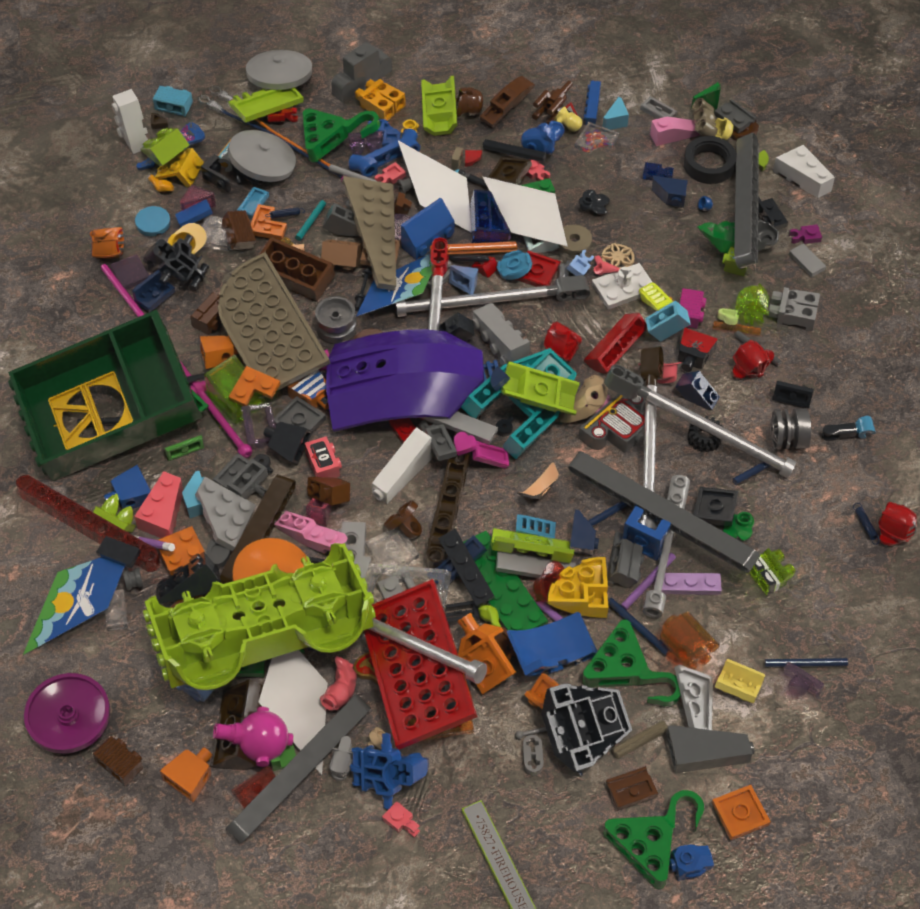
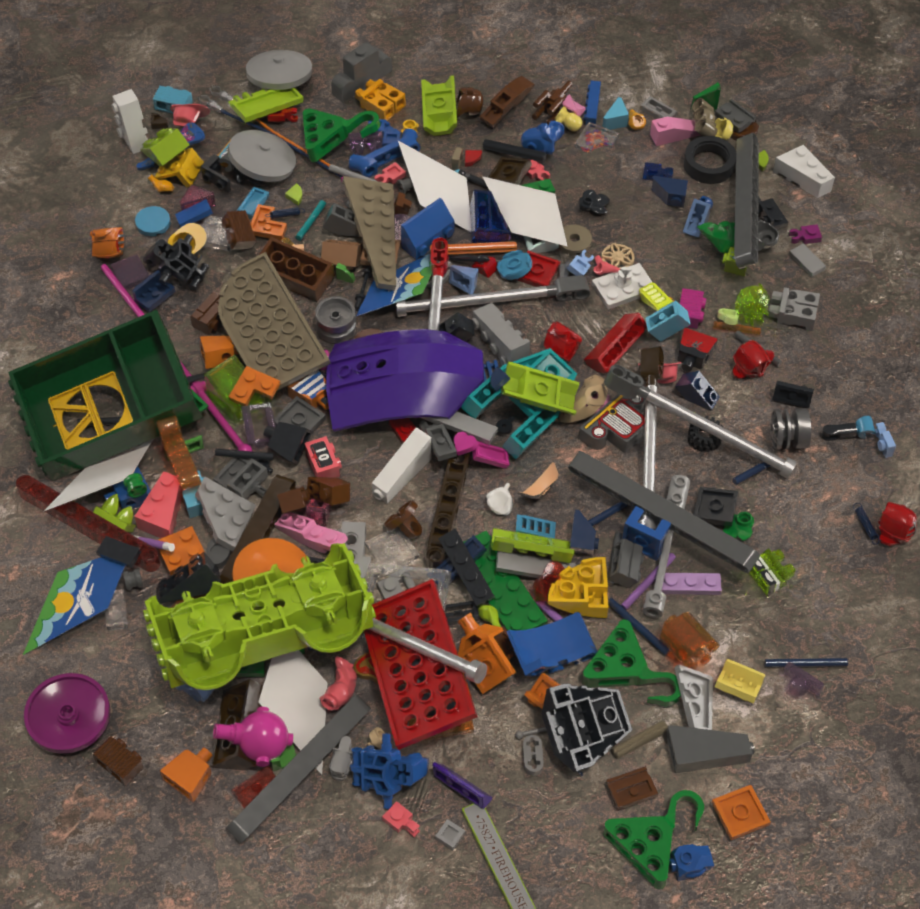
(102, 474): none -> white sticker
(135, 485): none -> green wheel
(178, 453): none -> clear orange beam
(188, 113): none -> coral piece
(244, 454): none -> black bar
(294, 194): none -> lime tile
(294, 499): none -> reddish brown slope
(343, 274): none -> bright green tile
(450, 834): none -> light grey tile
(461, 785): none -> dark purple slope
(500, 500): none -> white piece
(573, 106): none -> bright pink slope
(636, 120): none -> light orange animal
(697, 216): none -> medium blue slope
(885, 443): none -> light blue plate

